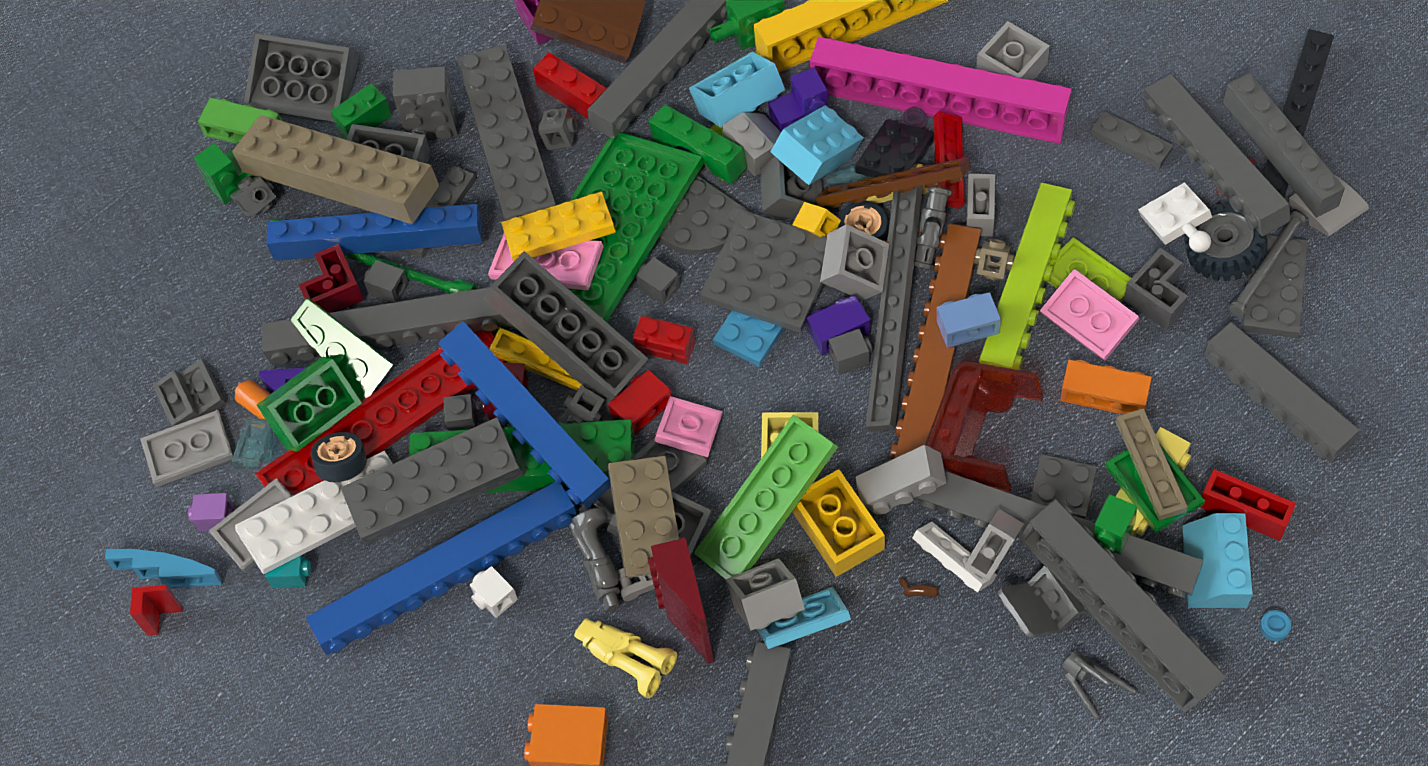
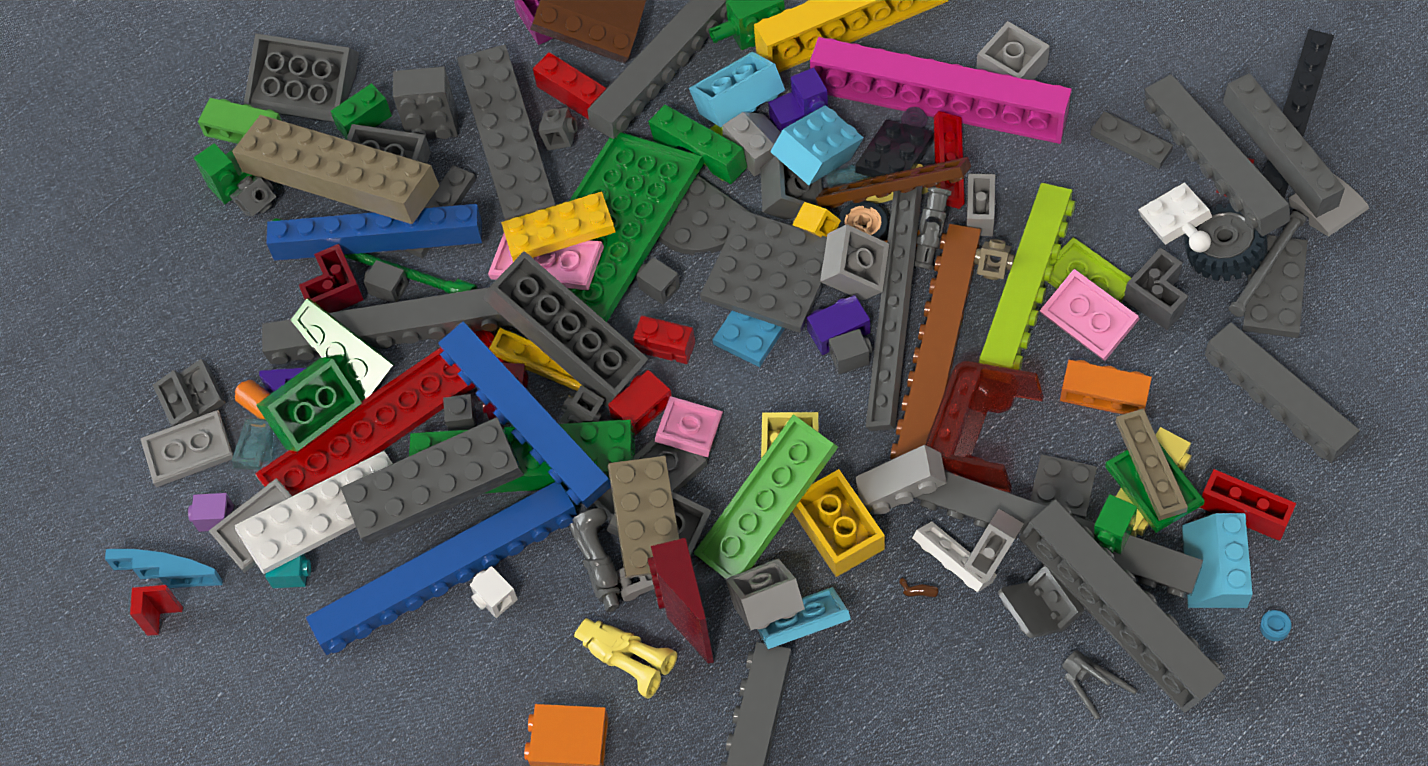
(338, 457): black wheel -> none
(968, 319): medium blue brick -> none

